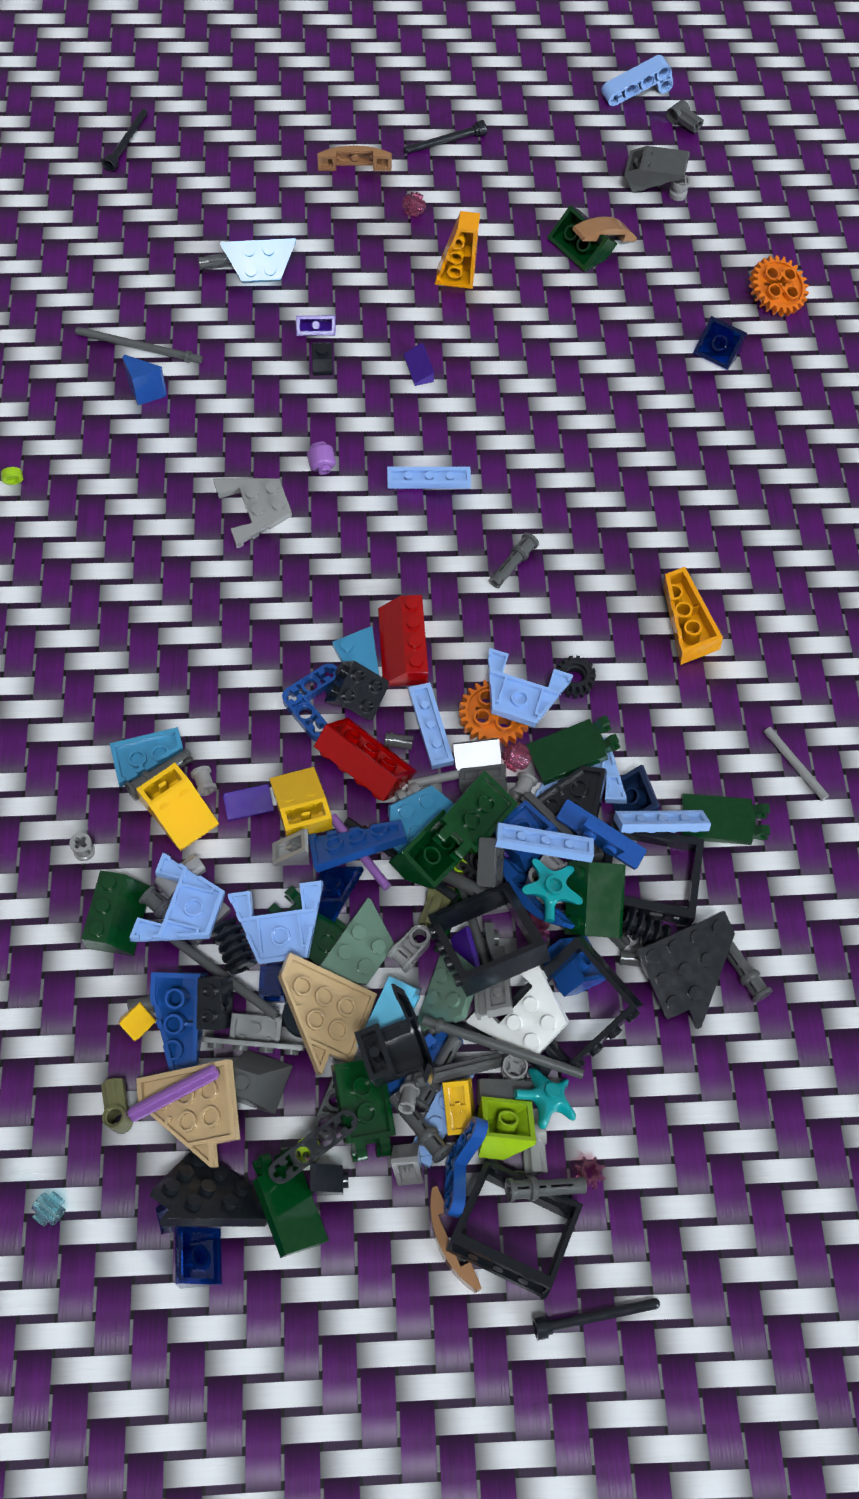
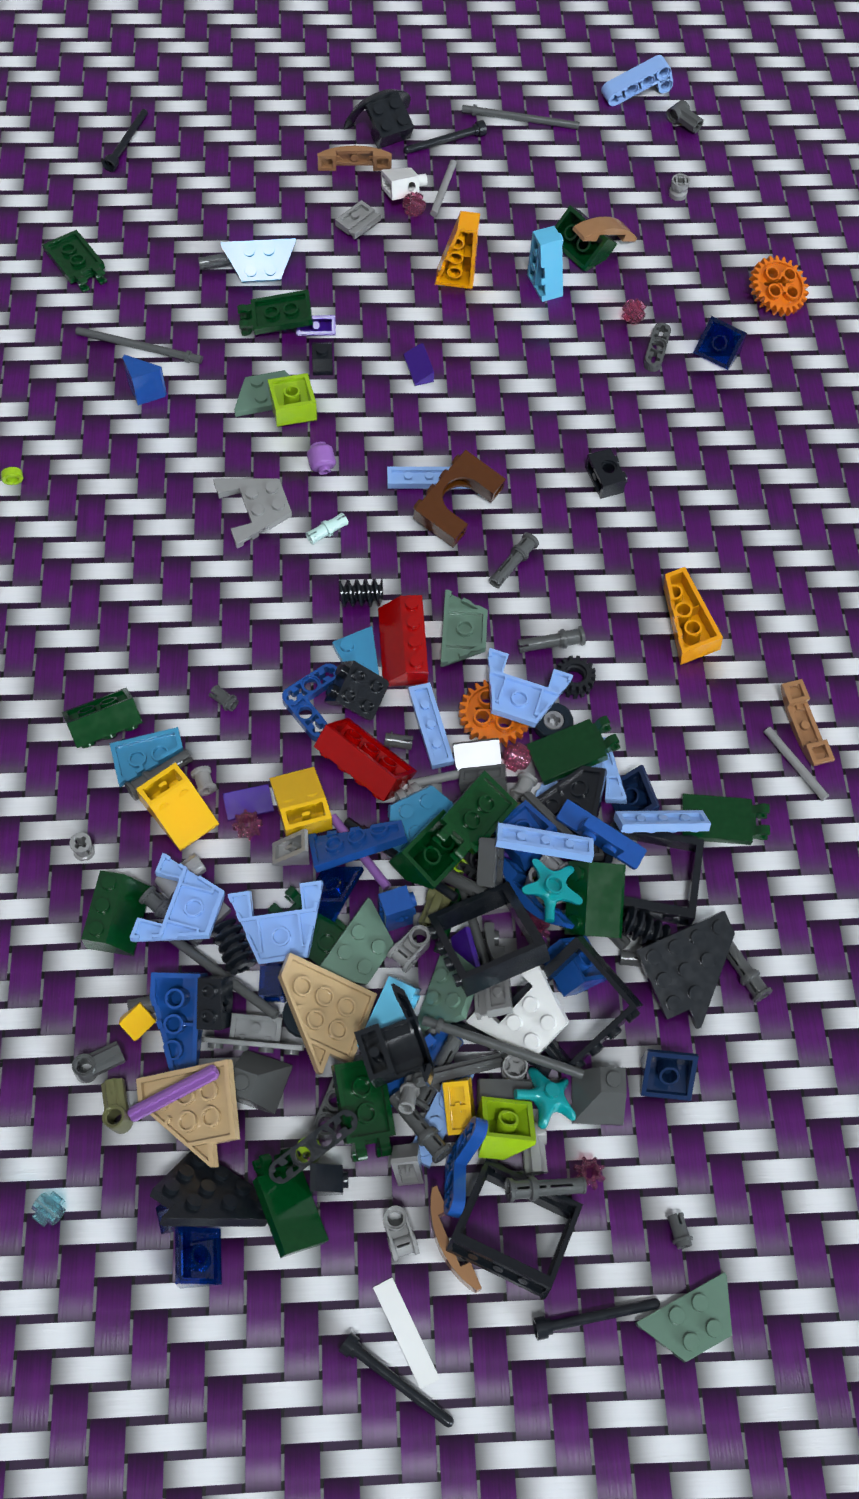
(75, 259): none -> dark green tile
(100, 1061): none -> dark grey piece
(102, 718): none -> dark green slope
(228, 701): none -> dark grey pin
(245, 818): none -> clear pink gear
(255, 394): none -> sand green wing
(276, 313): none -> dark green tile
(292, 399): none -> lime slope
(326, 528): none -> light aqua pin
(353, 1348): none -> black piece
(357, 219): none -> light grey plate
(361, 592): none -> black piece
(387, 115): none -> black piece
(396, 907): none -> blue brick
(400, 1235): none -> light grey piece
(401, 181): none -> white torso
(406, 1333): none -> white sticker
(443, 188): none -> light grey bar
(463, 629): none -> sand green wing
(464, 472): none -> reddish brown arch
(474, 110): none -> dark grey bar
(546, 263): none -> medium azure wedge
(561, 716): none -> black bush
(562, 639): none -> dark grey pin
(600, 1096): none -> dark grey slope
(606, 473): none -> black brick
(633, 311): none -> clear pink gear
(655, 166): dark grey slope -> none
(655, 340): none -> dark grey beam
(668, 1074): none -> dark blue slope
(679, 1230): none -> dark grey pin
(692, 1321): none -> sand green wing
(803, 723): none -> medium nougat slope

